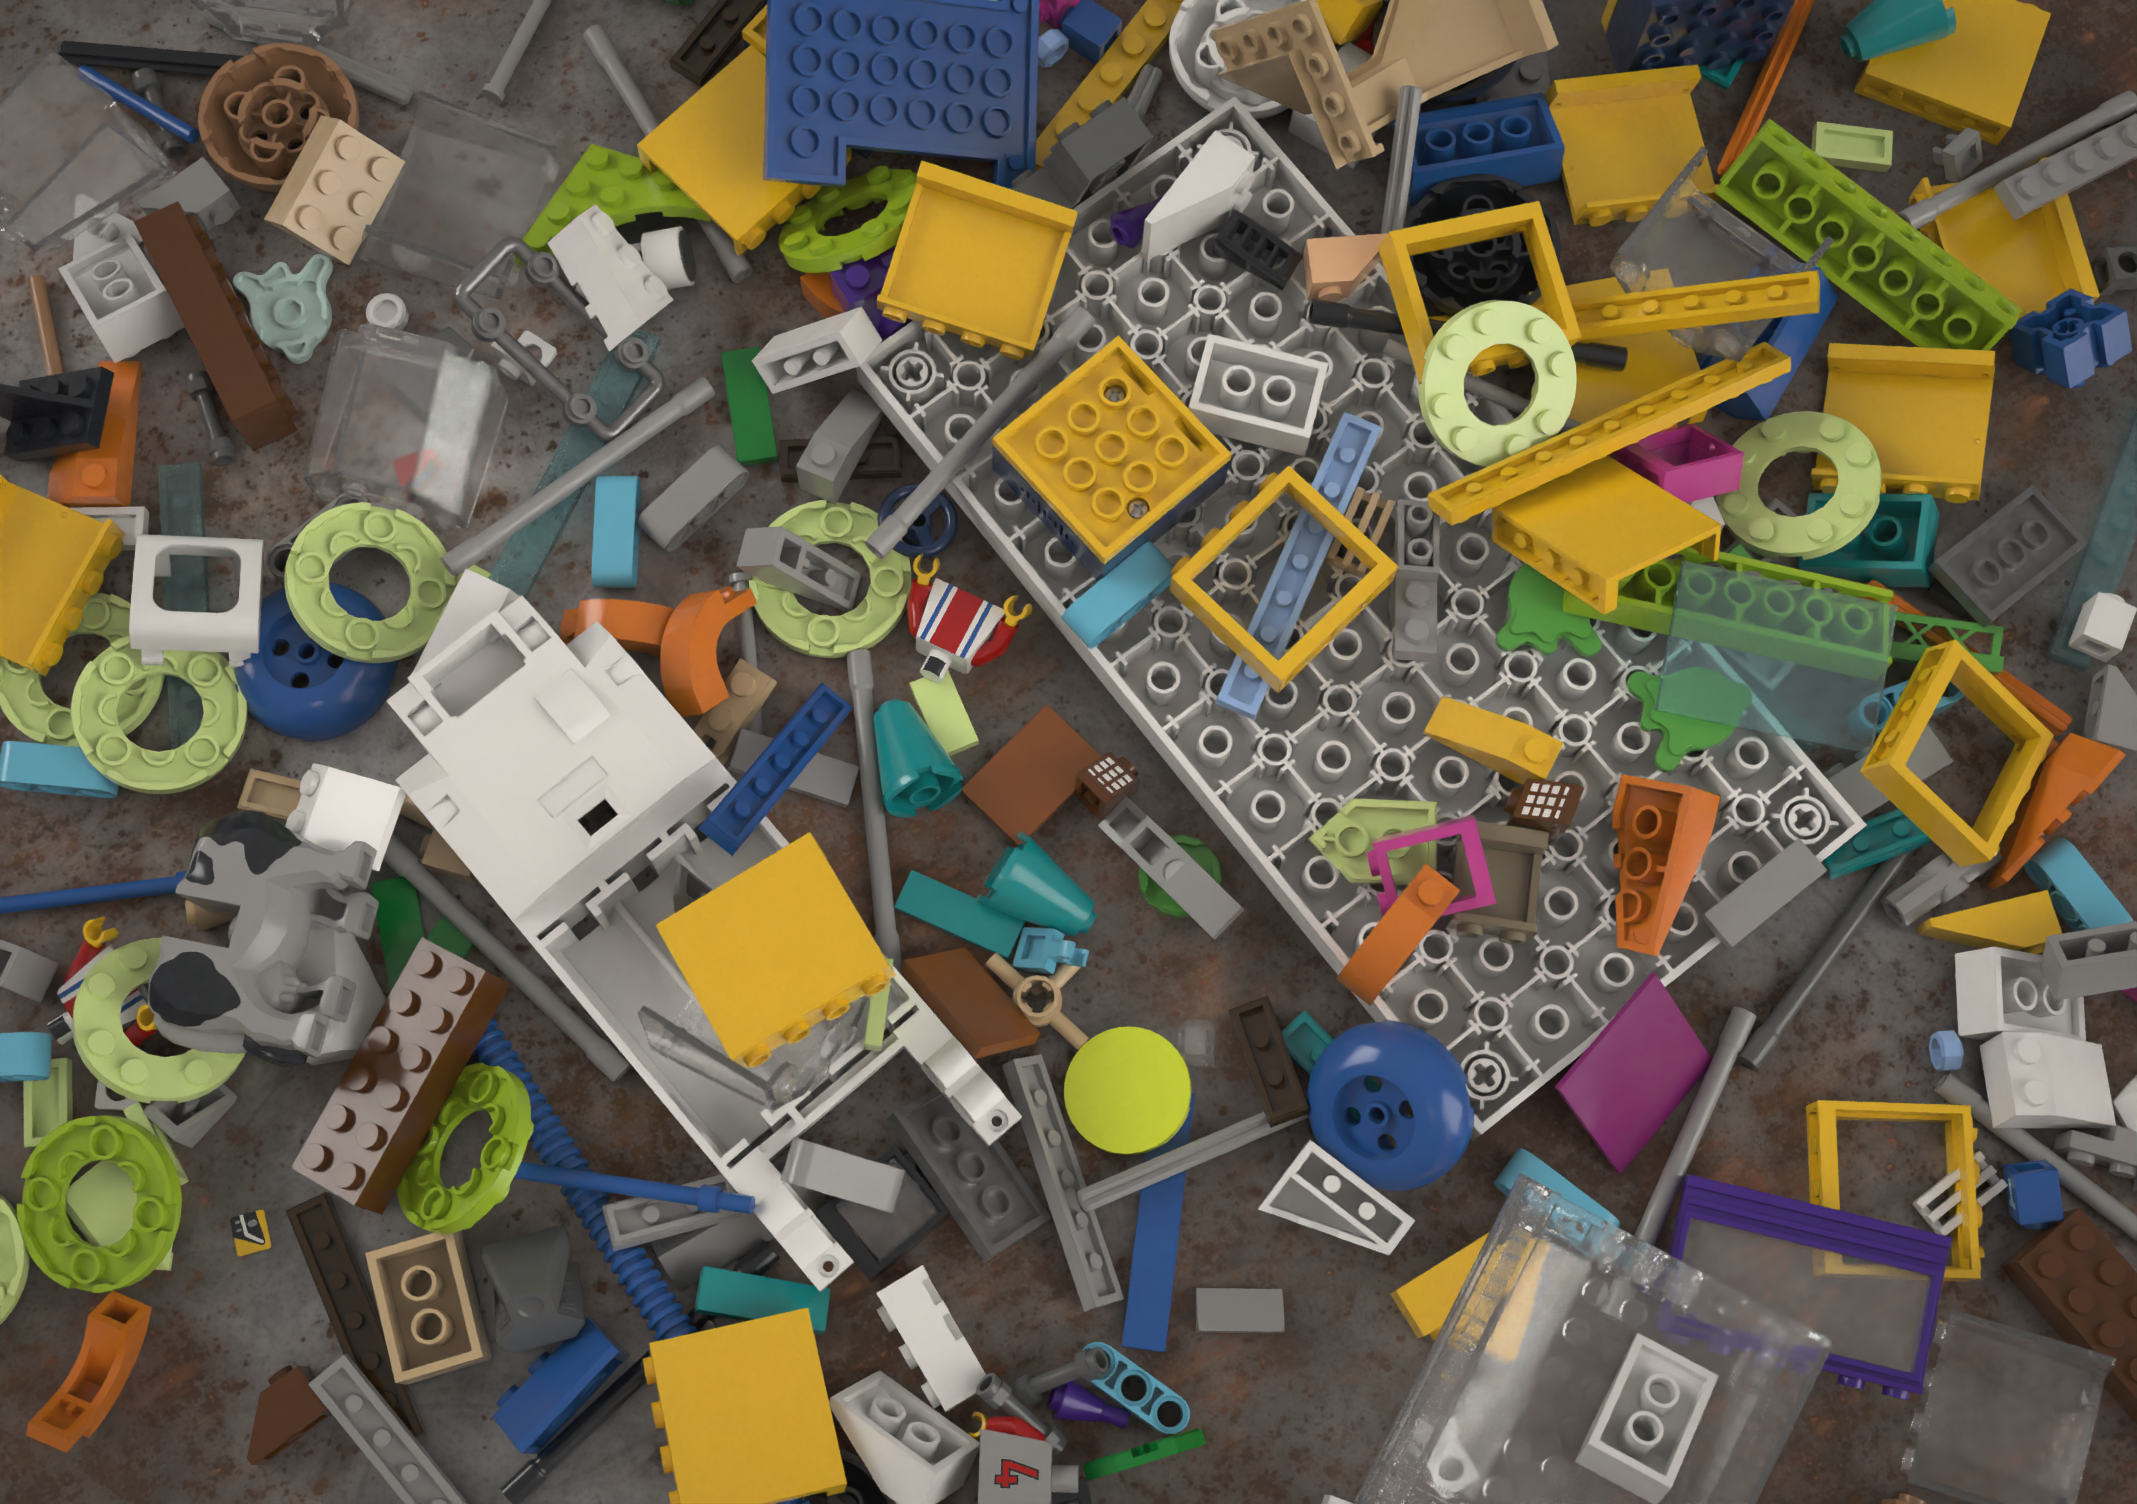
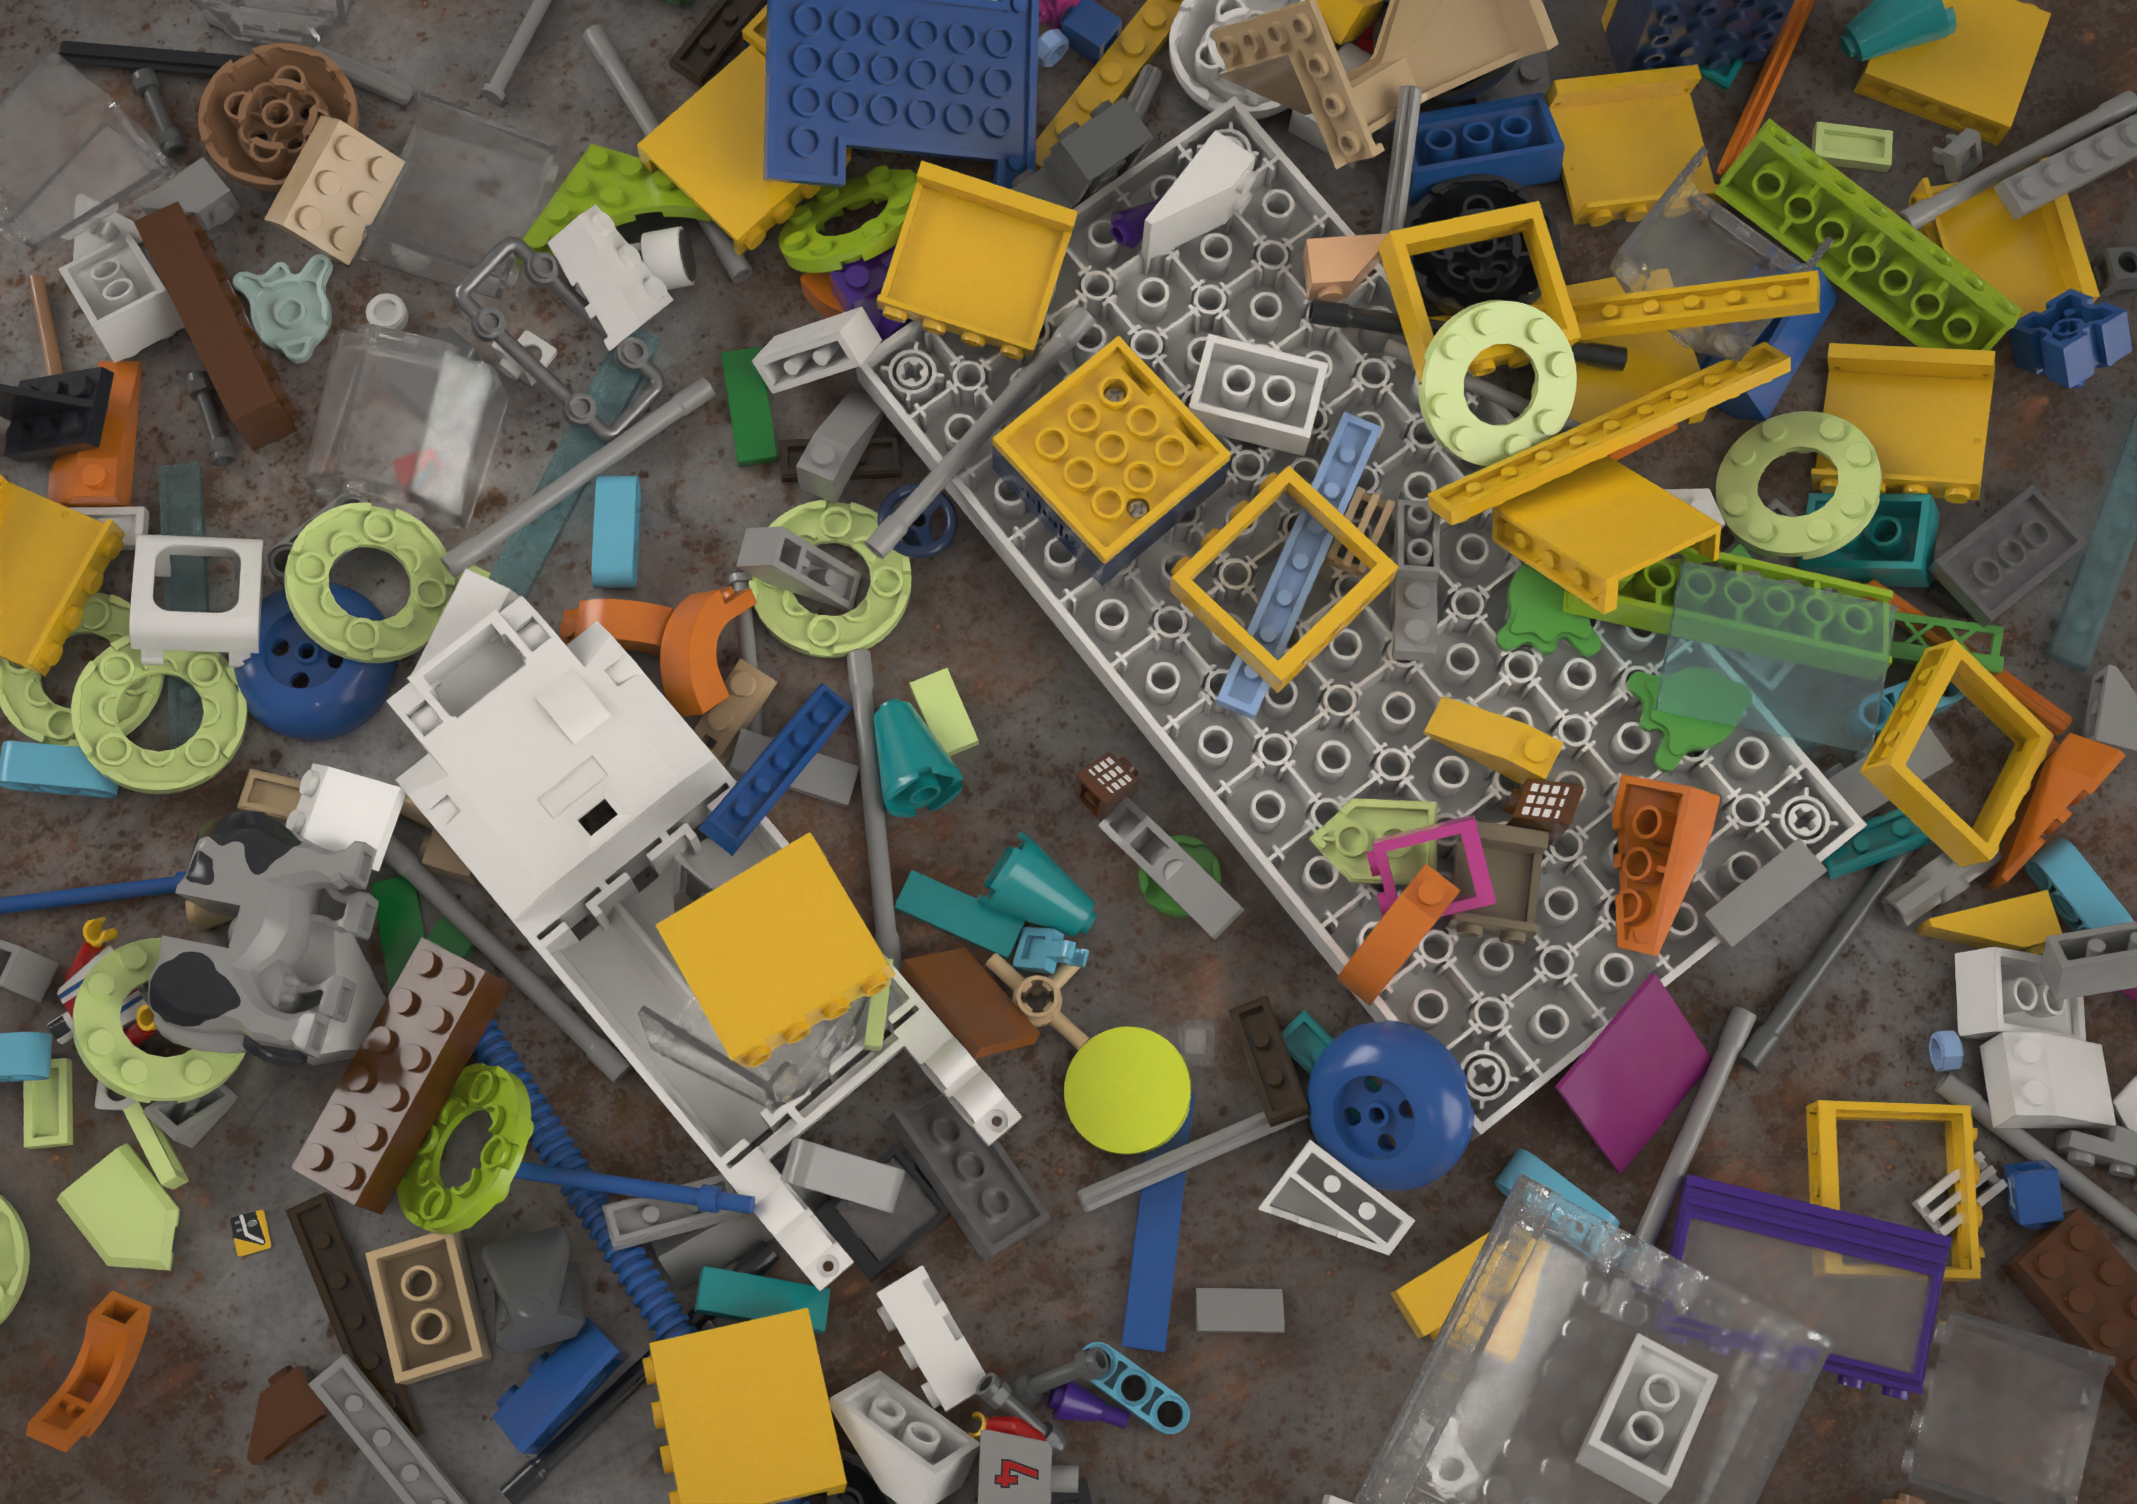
(43, 1206): lime plate -> none
(143, 106): blue bar -> none
(693, 498): light grey beam -> none
(957, 626): torso -> none
(1030, 775): dark orange tile -> none
(1061, 1181): light grey plate -> none
(1119, 595): medium azure beam -> none
(1144, 1454): green tile -> none
(1254, 232): black slope -> none
(1685, 462): dark pink window -> none
(2102, 626): white brick -> none

